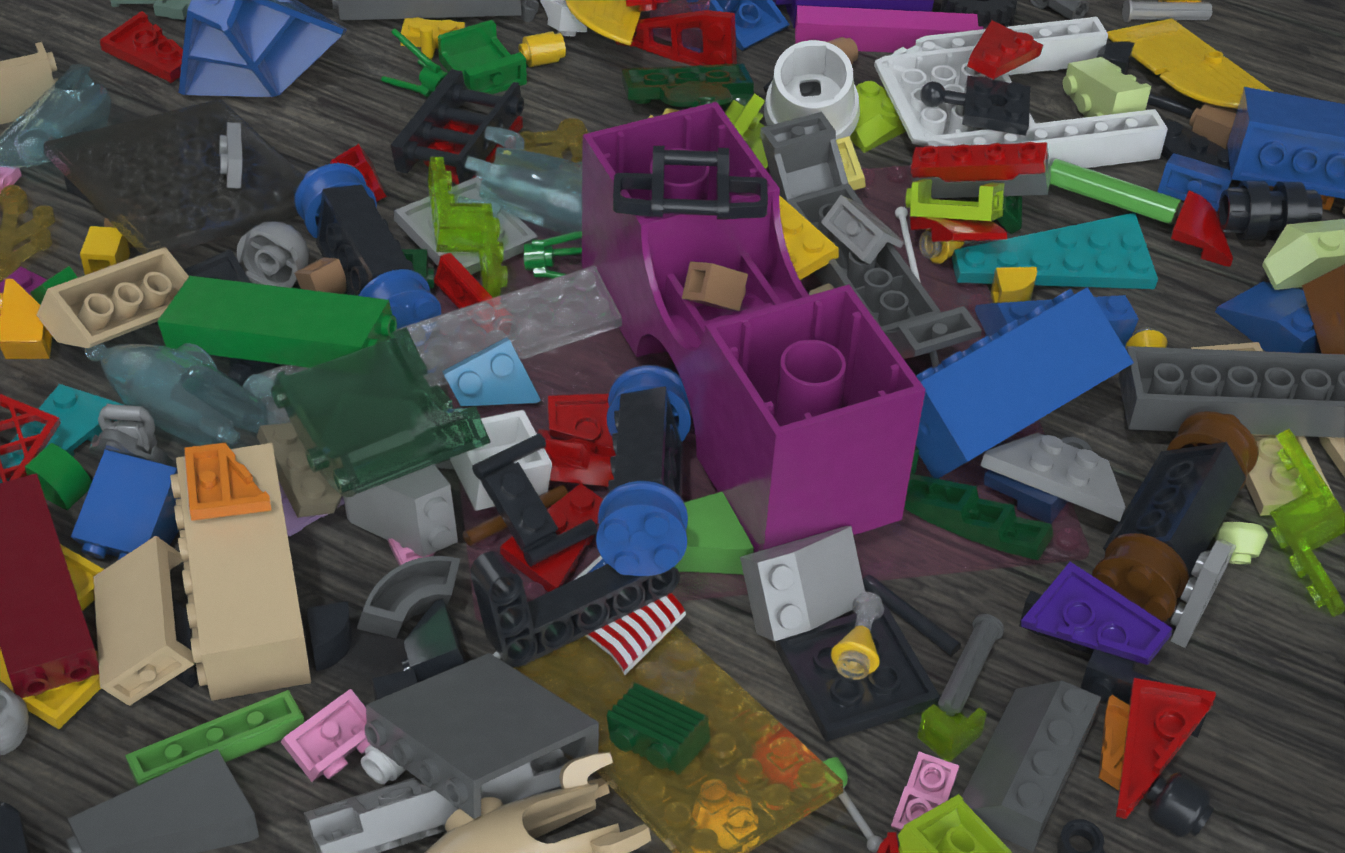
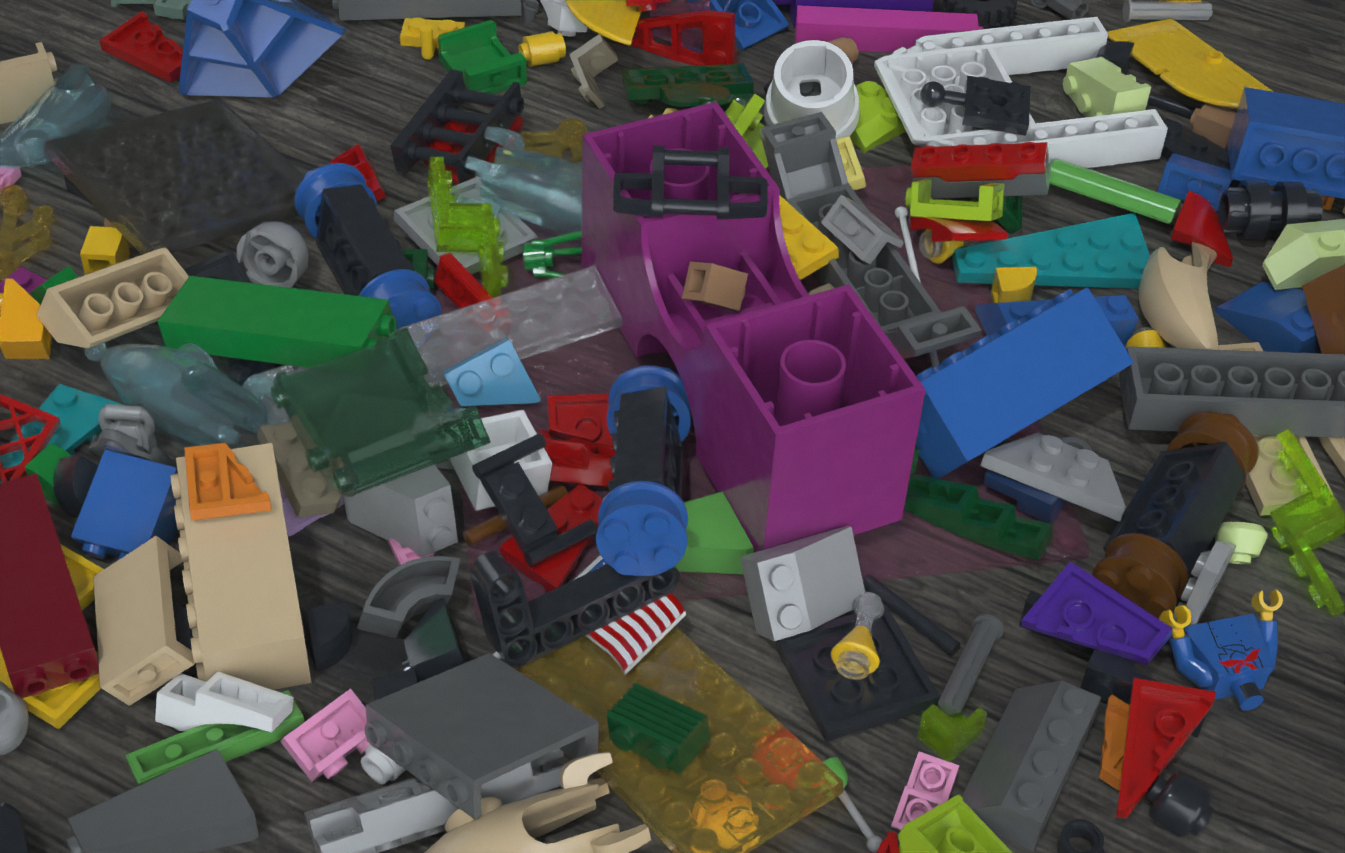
(72, 482): none -> black brick
(221, 700): none -> white slope
(231, 155): light grey plate -> none
(323, 276): medium nougat brick -> none
(430, 75): green plant -> none
(588, 62): none -> dark tan bracket
(1002, 50): red wing -> none
(1177, 298): none -> tan piece
(1229, 653): none -> blue torso

